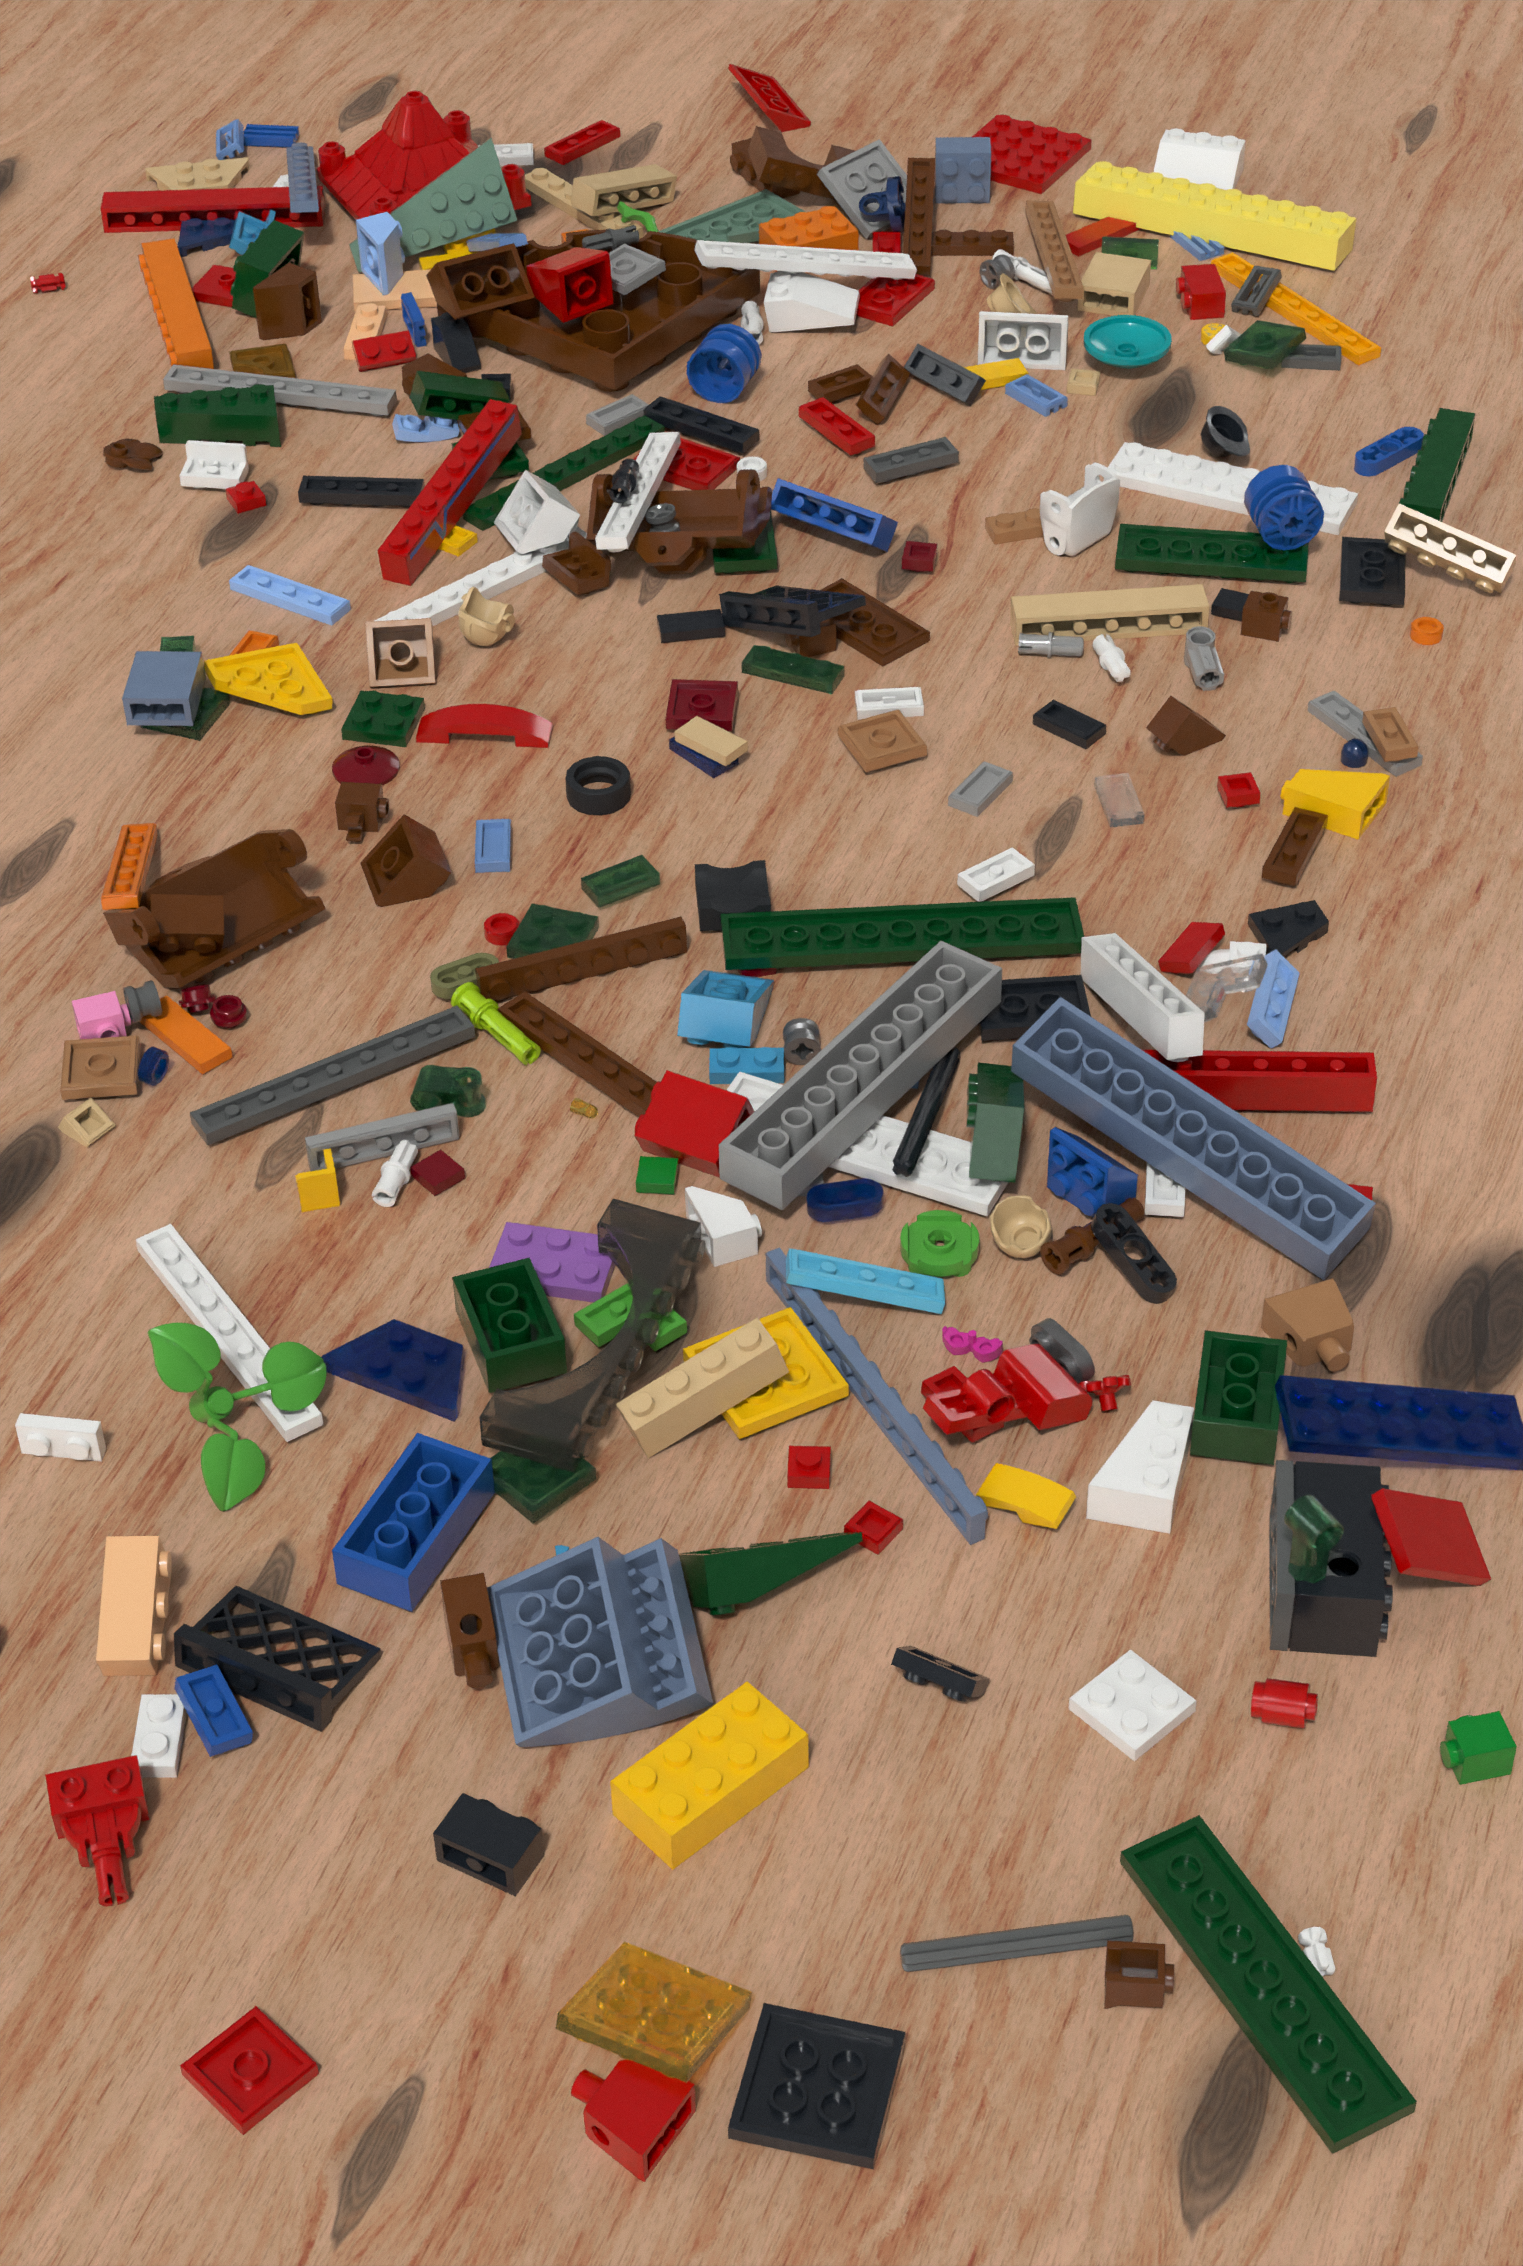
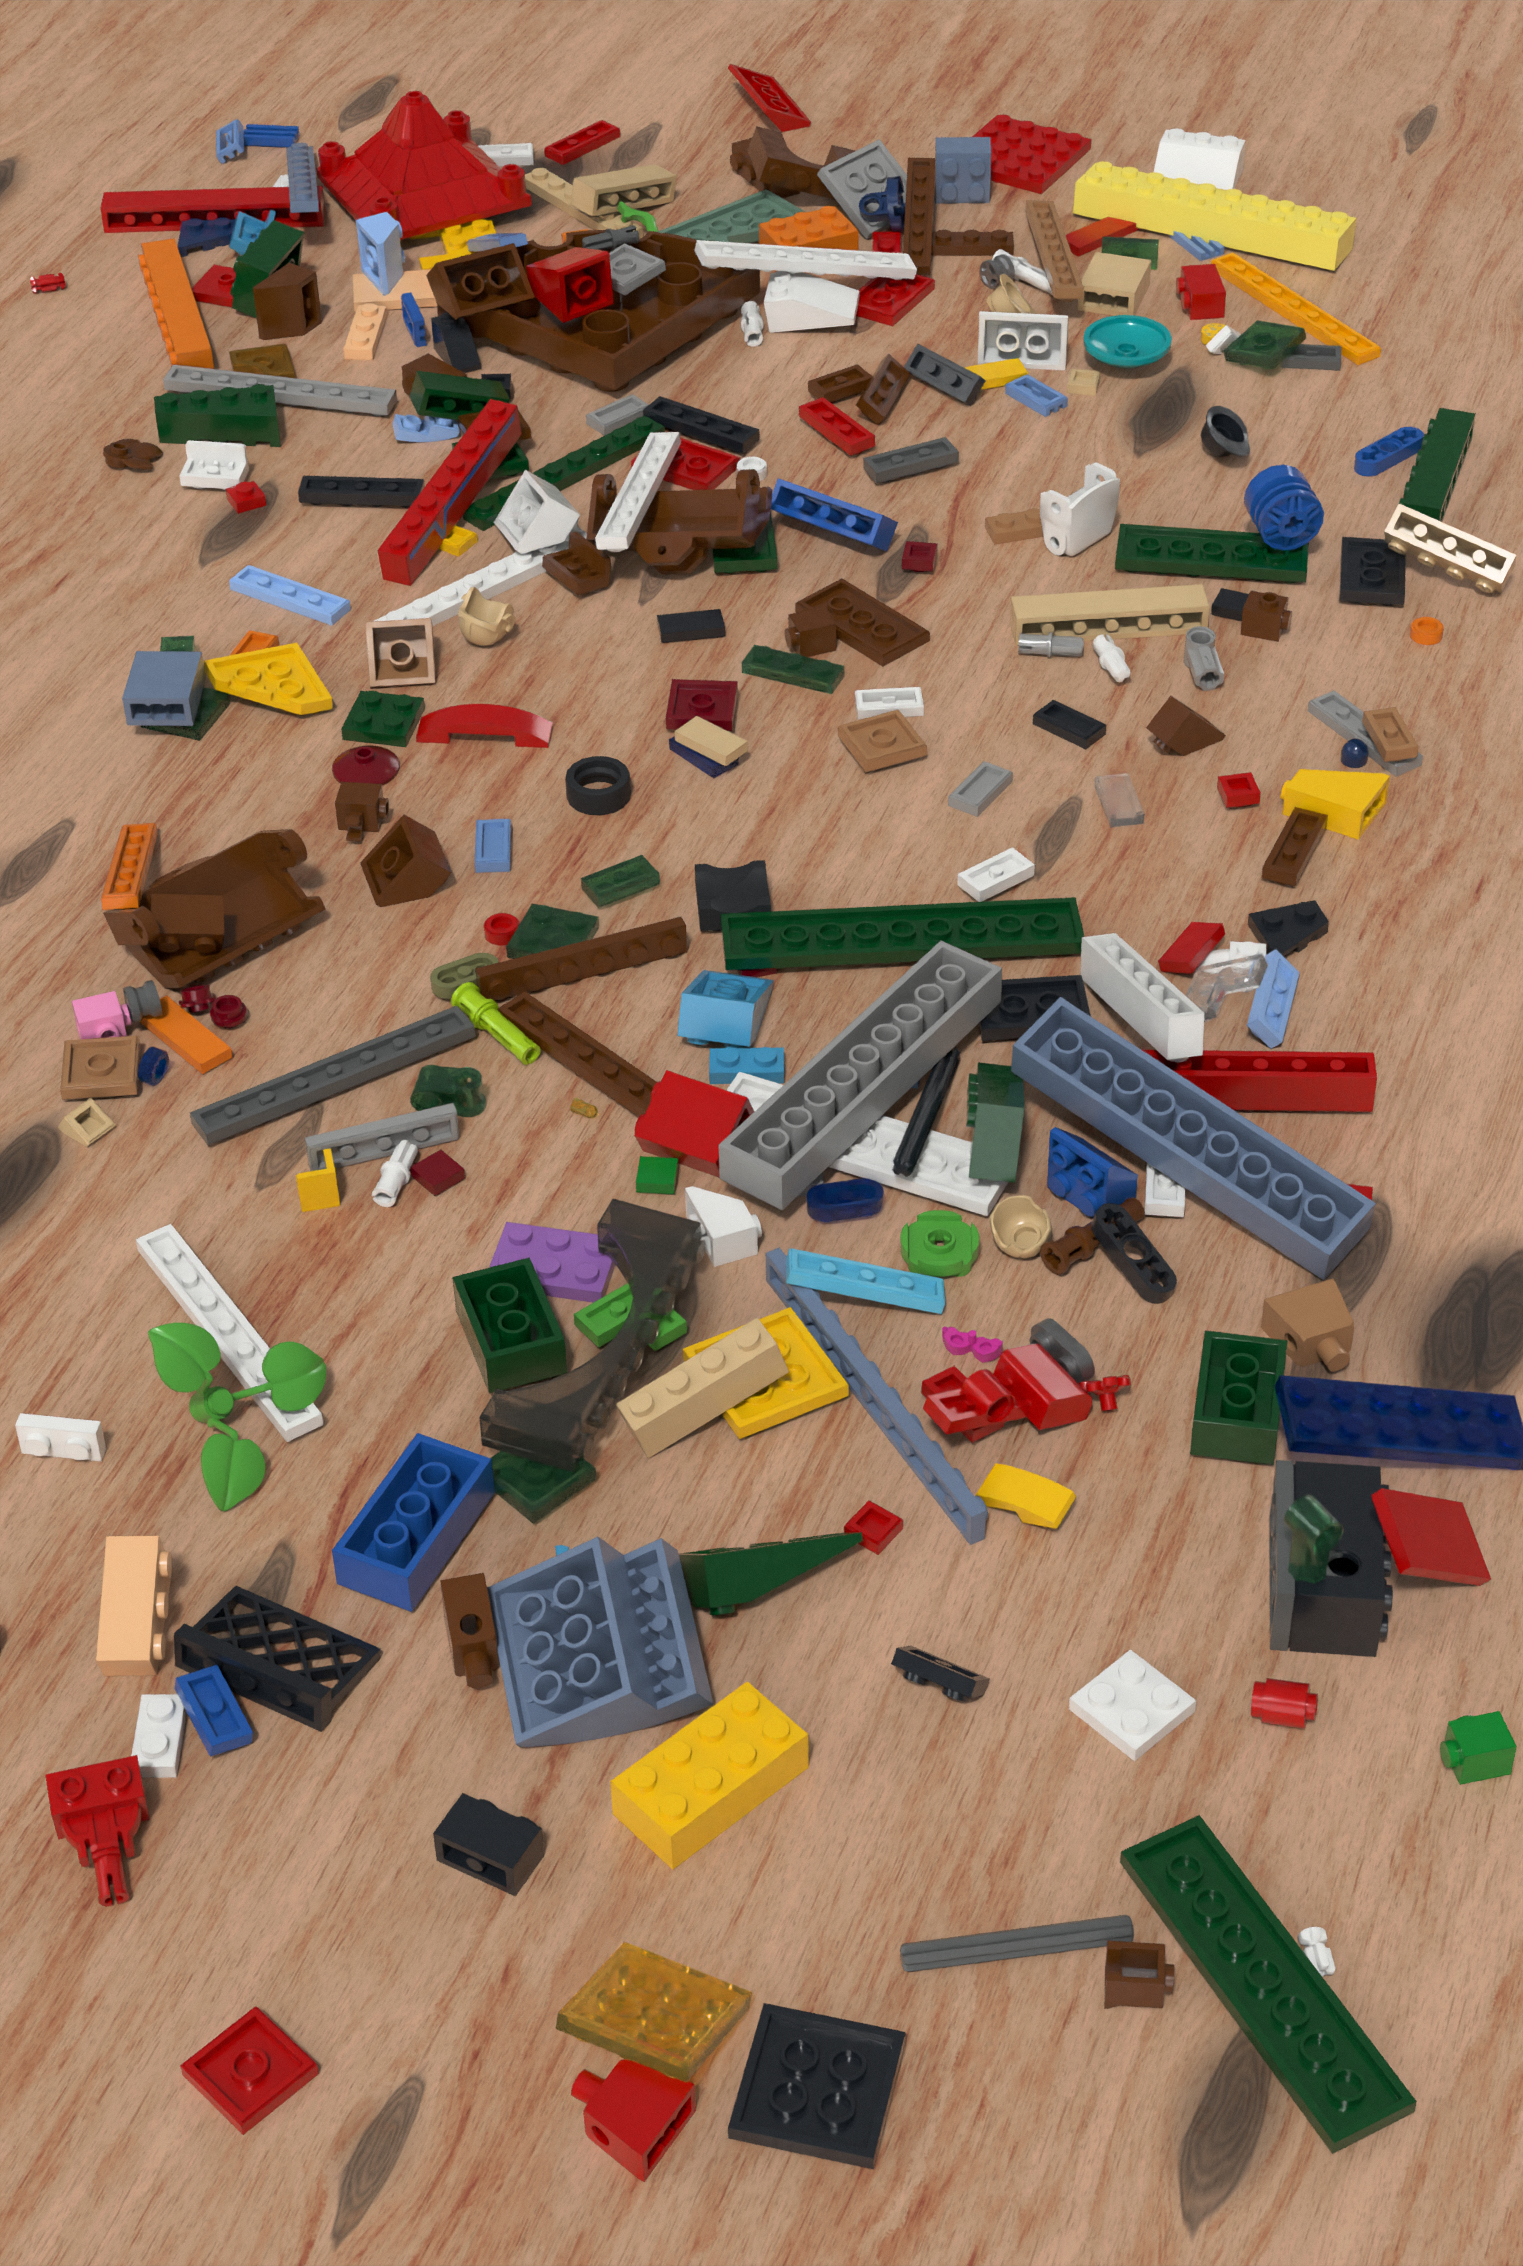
(200, 175): tan wing -> none
(383, 351): red plate -> none
(404, 1366): clear blue wing -> none
(454, 205): sand green wing -> none
(624, 480): black pin -> none
(662, 518): dark grey wheel -> none
(724, 363): blue wheel -> none
(786, 609): black fence -> none
(801, 1040): flat silver wheel -> none
(809, 1467): red plate -> none
(1145, 1471): white wedge -> none
(1212, 482): white plate -> none
(1261, 290): dark grey tile -> none

